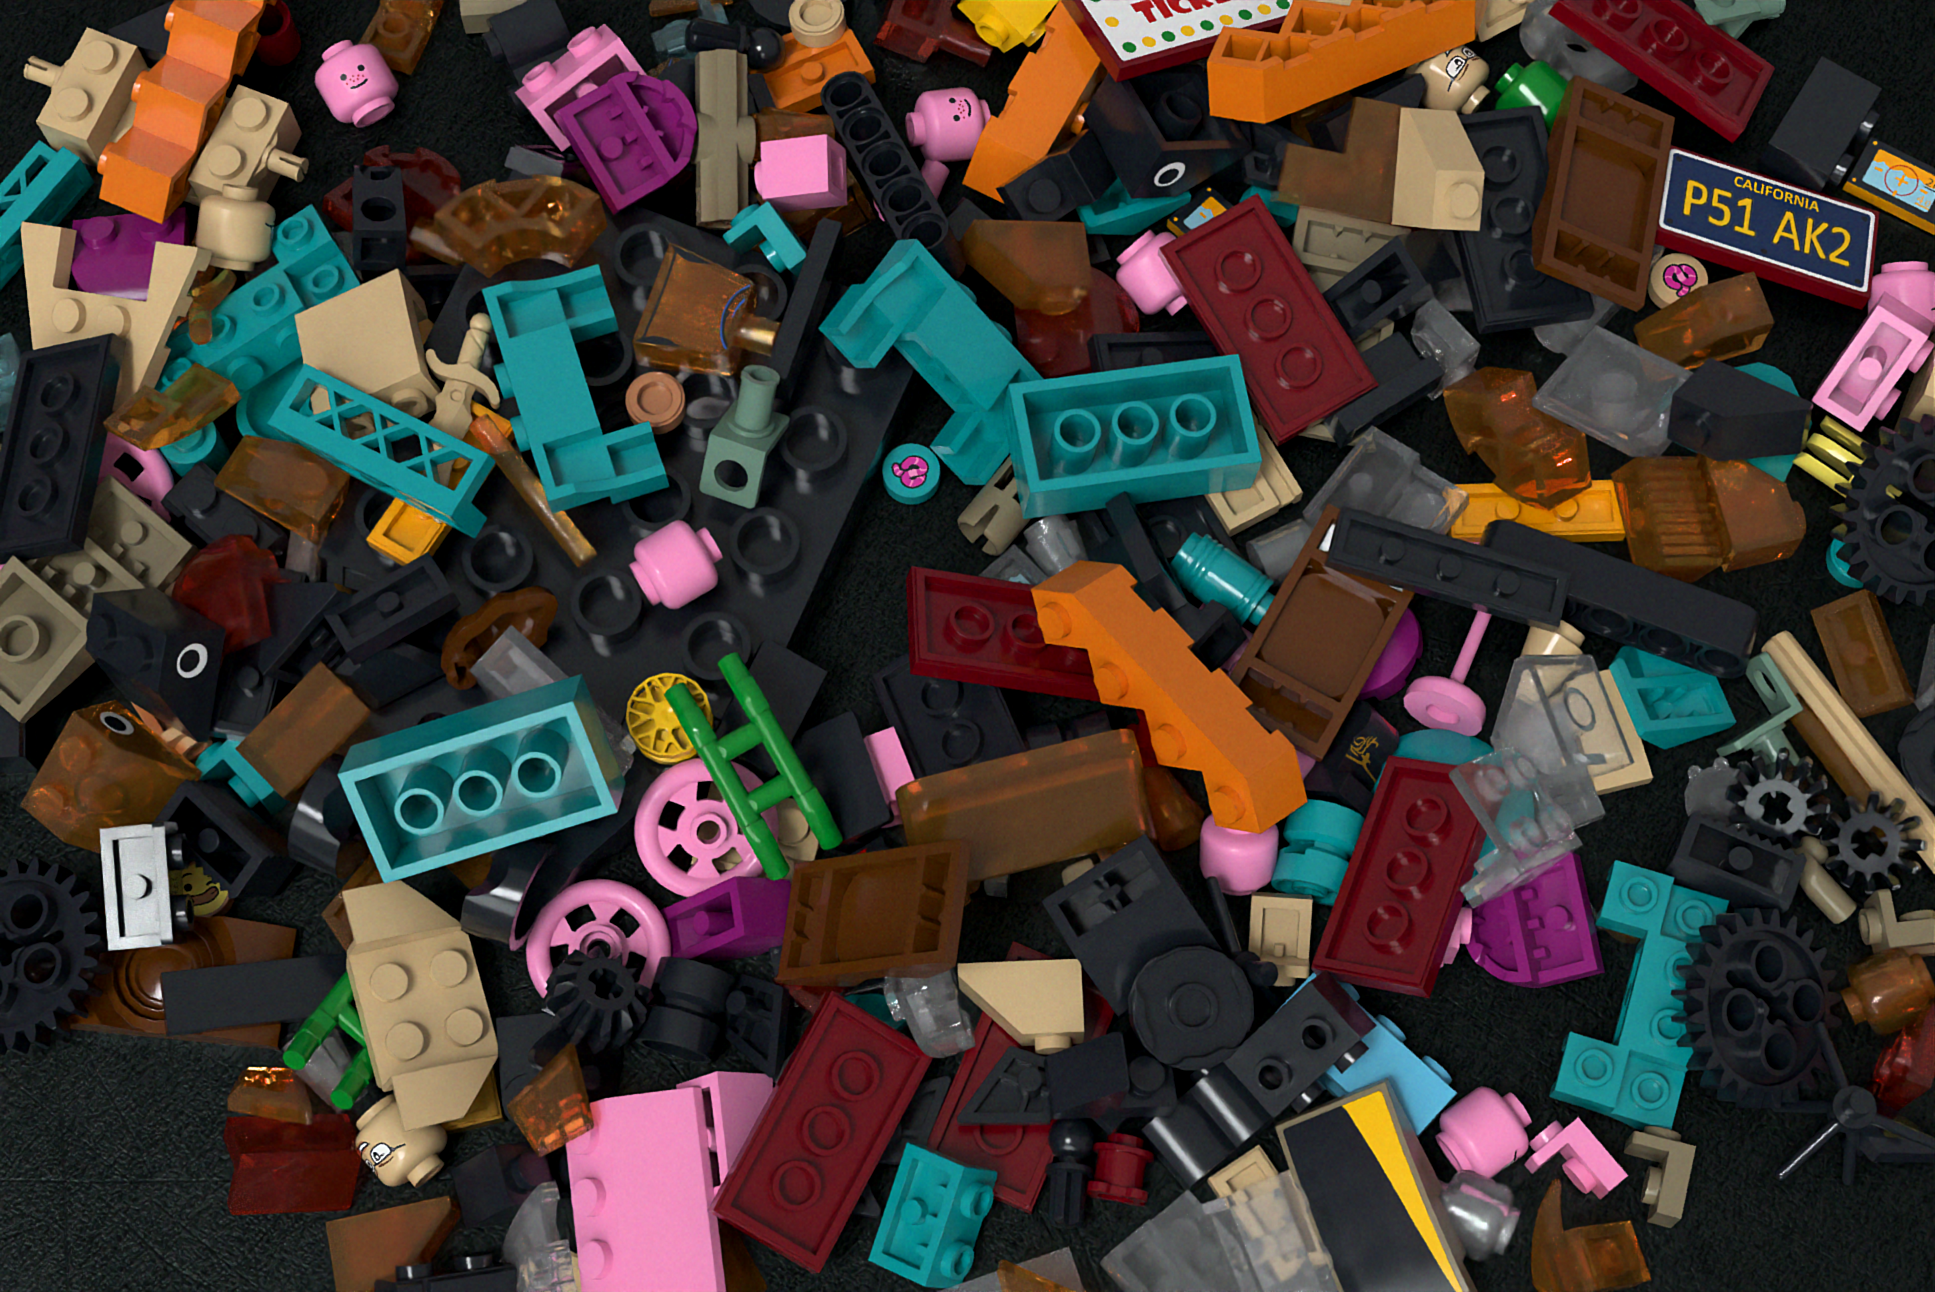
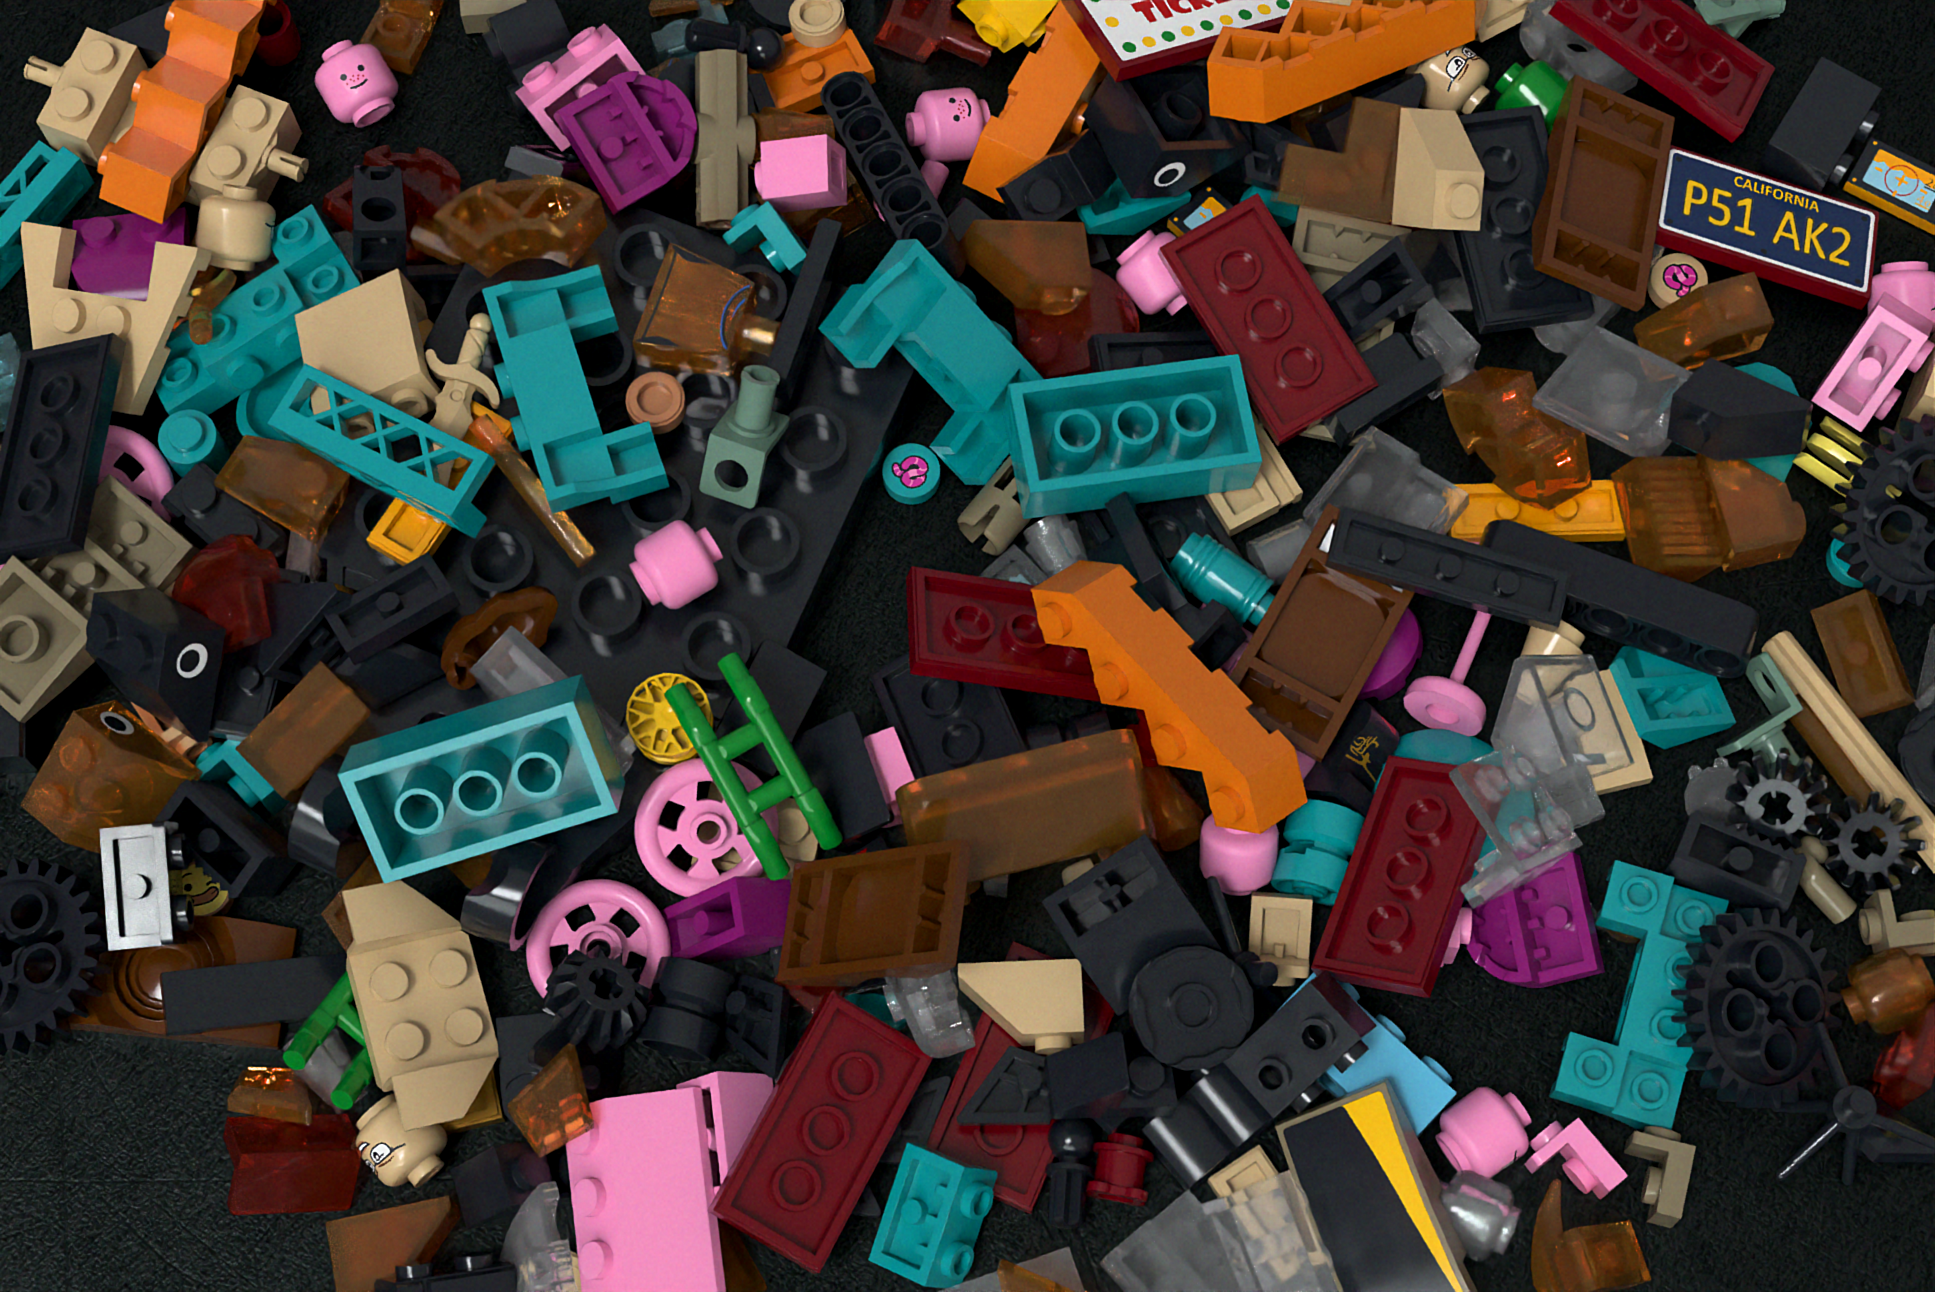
(186, 406): clear orange slope -> none

